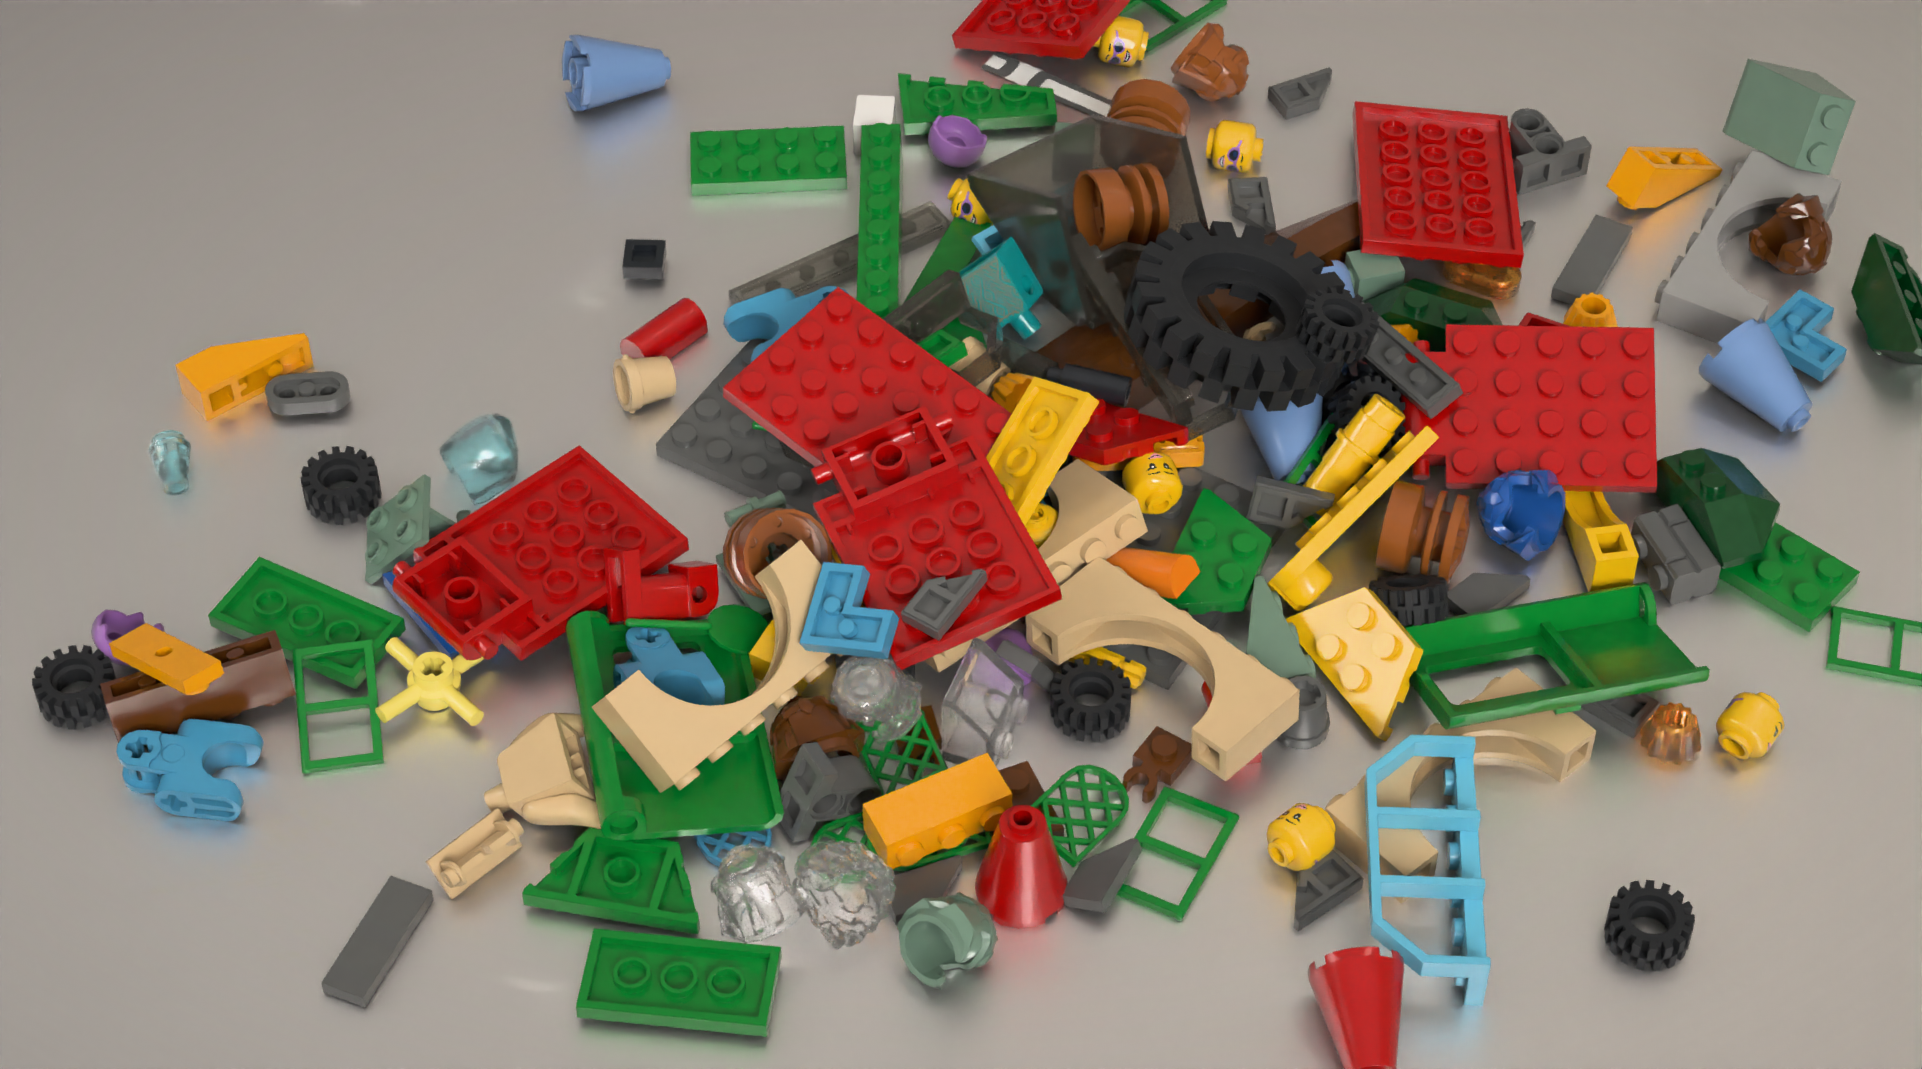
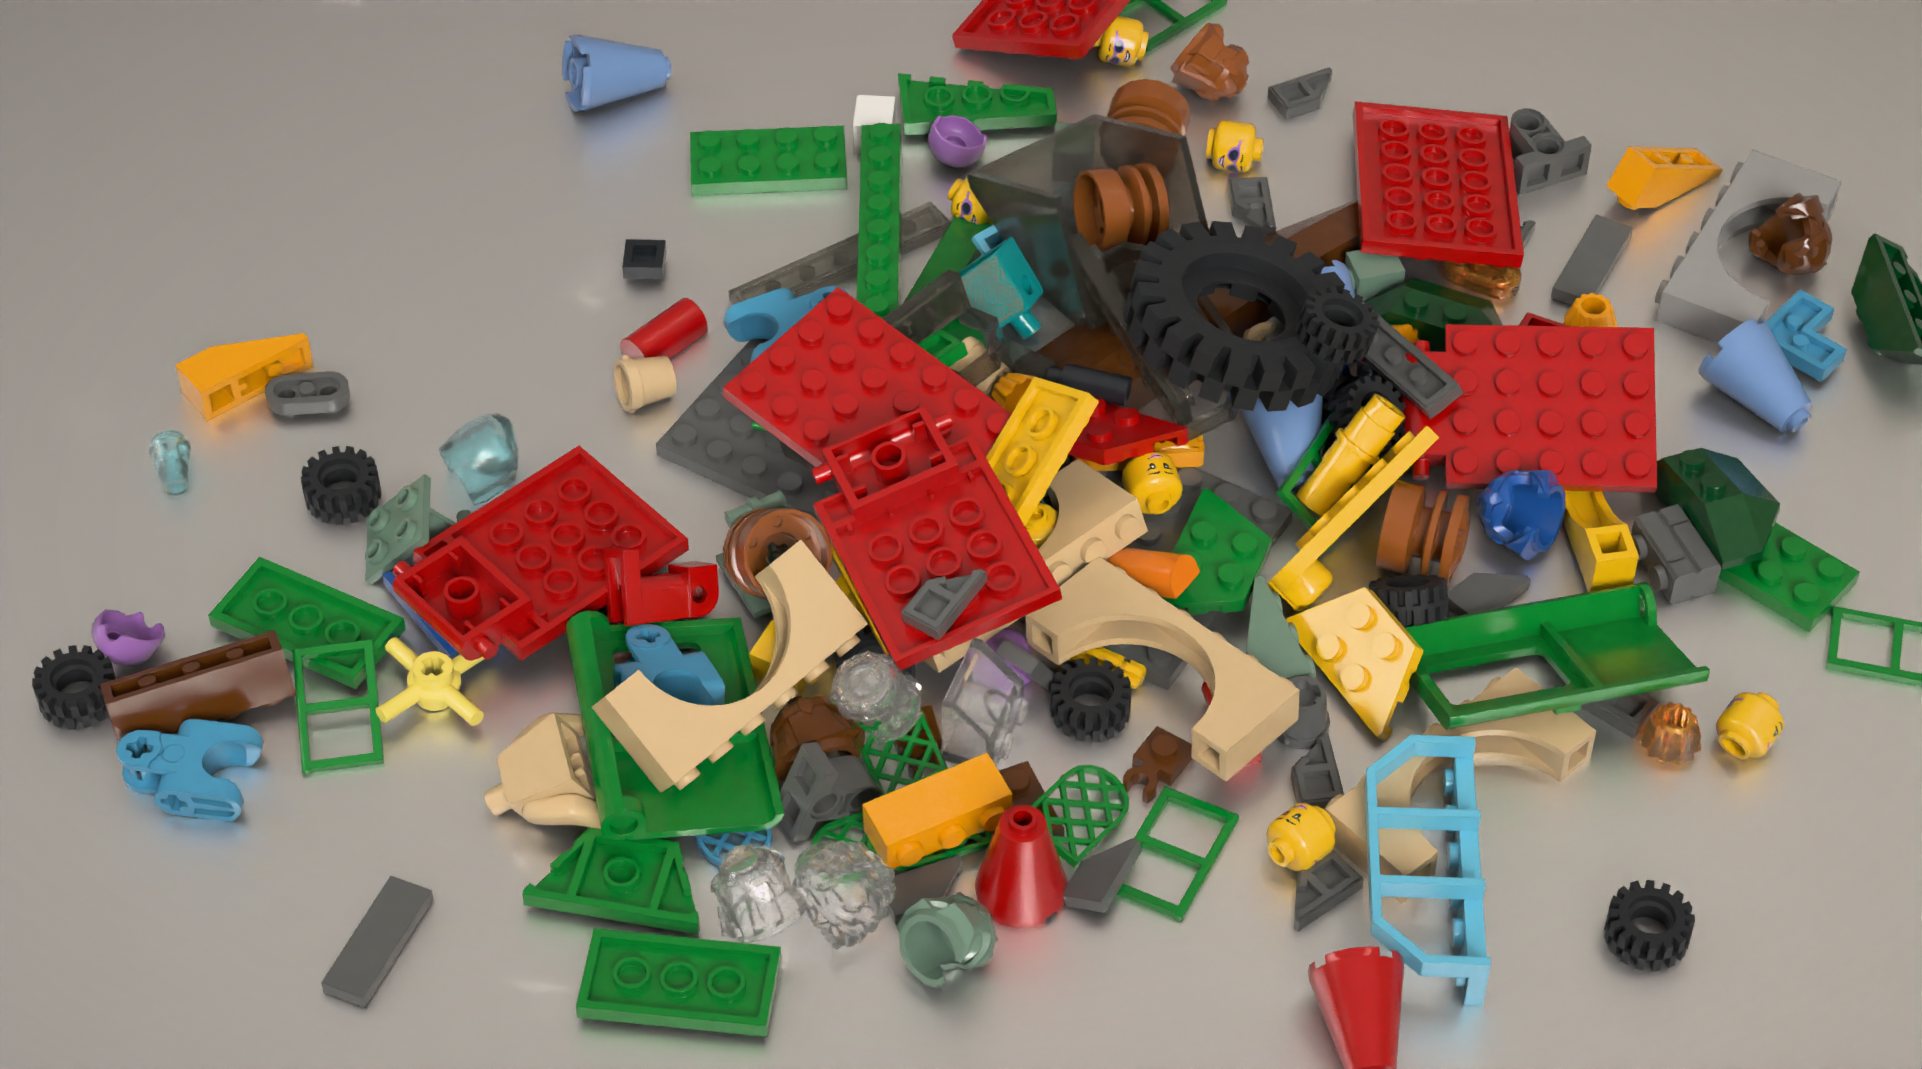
(167, 659): light orange tile -> none
(475, 852): tan hinge -> none
(729, 626): green piece -> none
(839, 622): dark azure plate -> none
(1063, 90): sticker -> none
(1285, 503): dark grey tile -> none
(1316, 775): none -> dark grey tile
(1789, 115): sand green slope -> none

